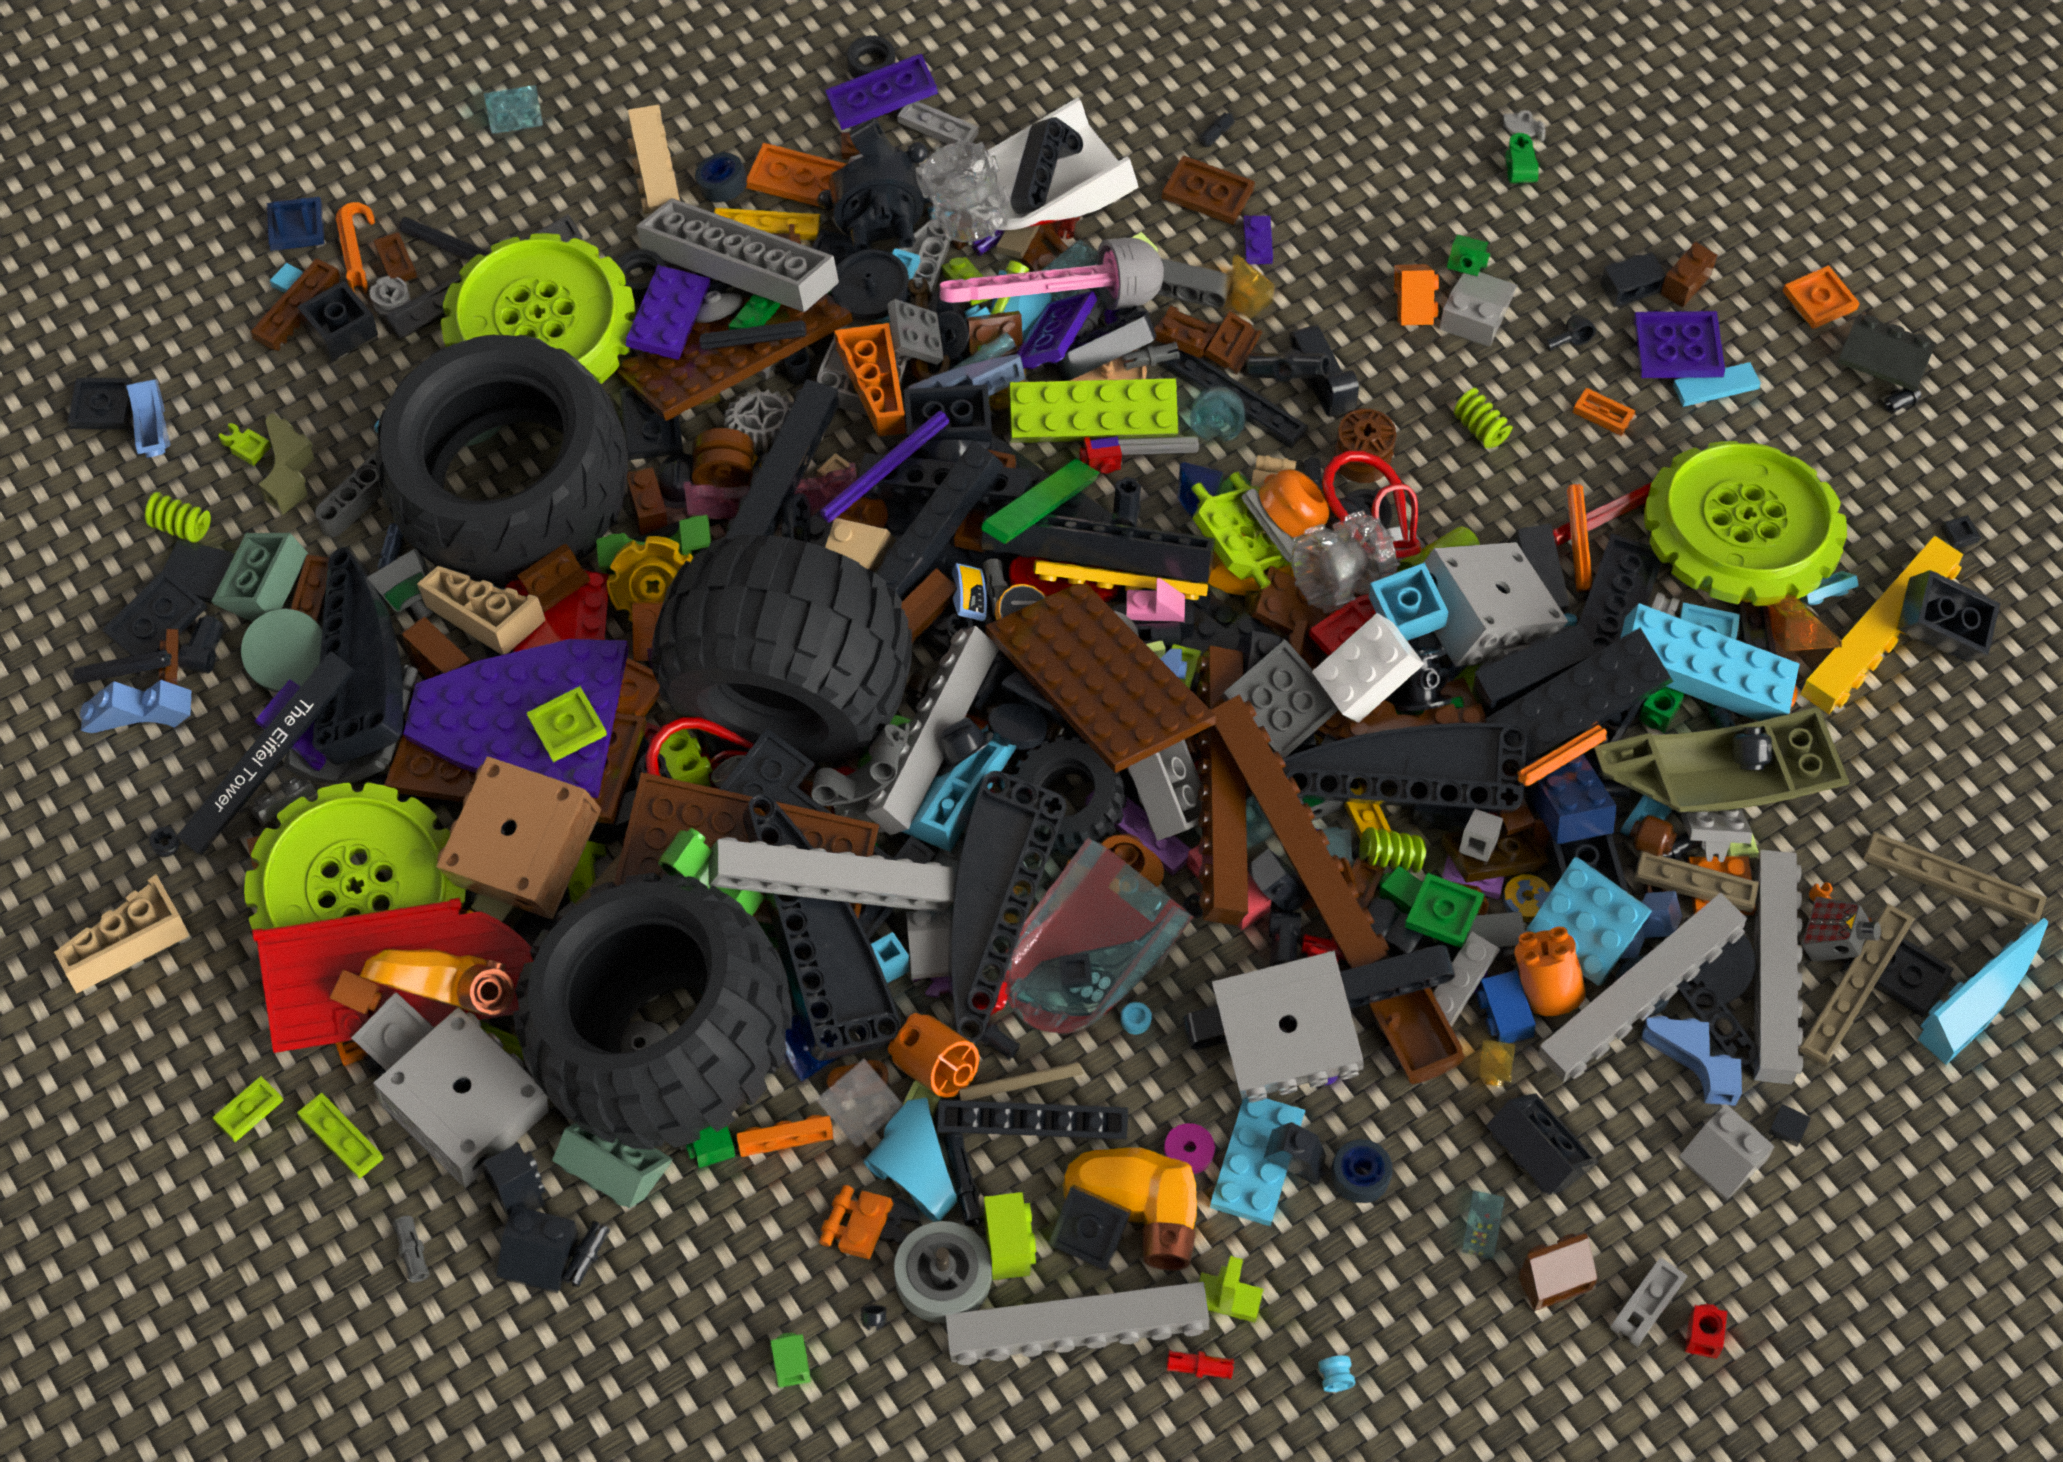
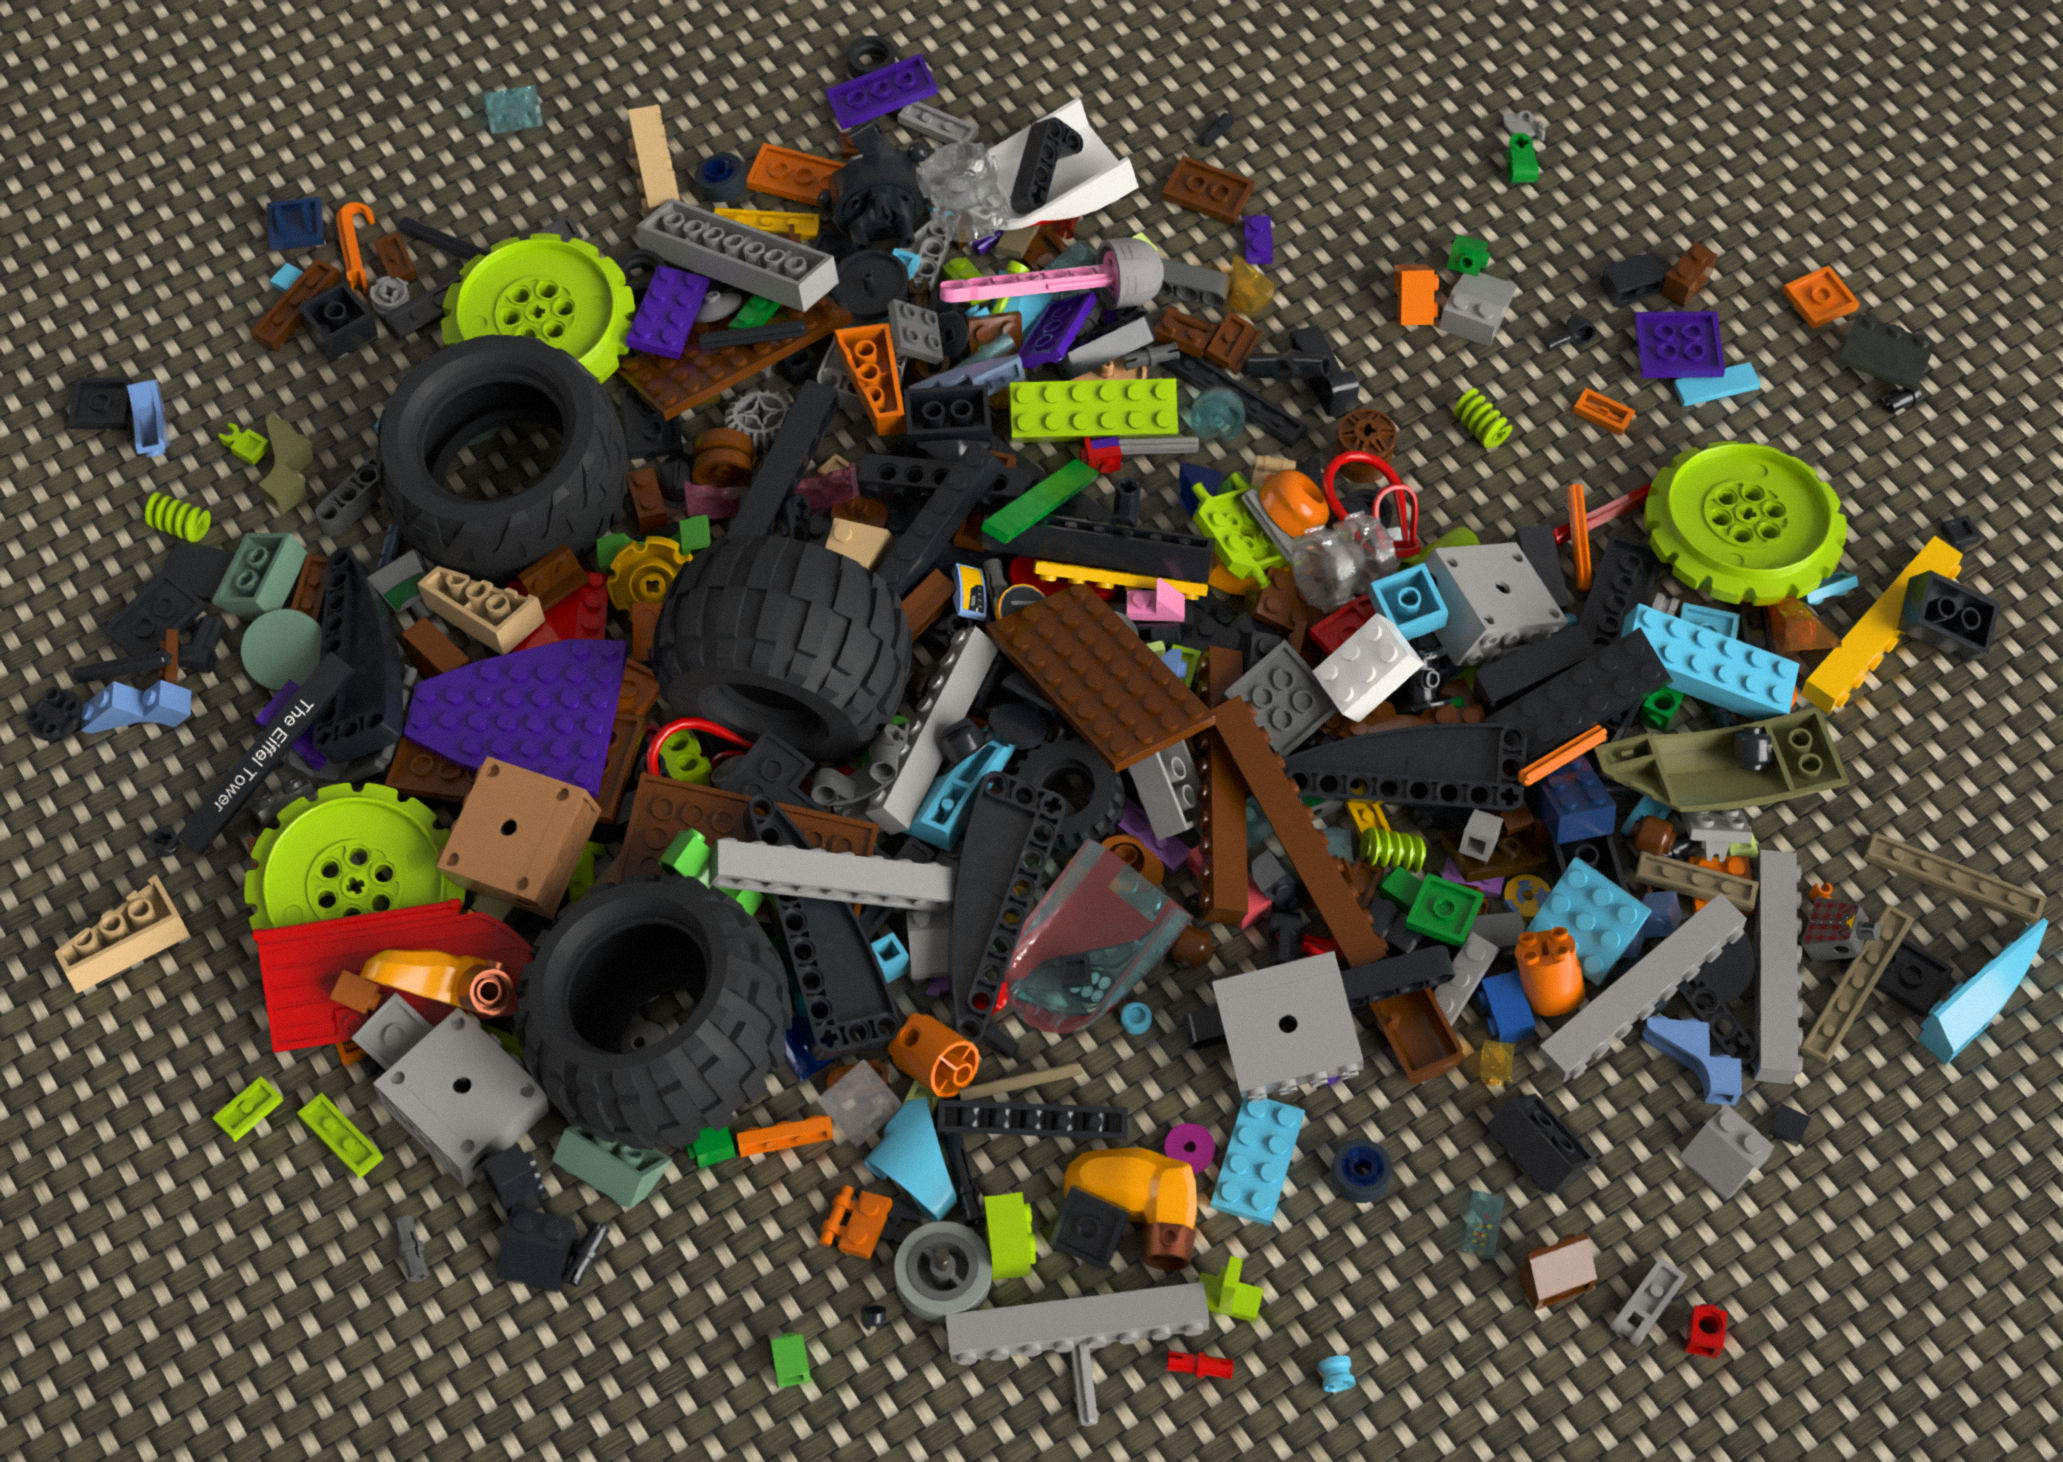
(54, 714): none -> black dish
(566, 724): lime plate -> none
(884, 466): dark purple axle -> none
(1084, 1385): none -> light grey axle
(1193, 947): none -> reddish brown head
(1296, 1151): black slope -> none

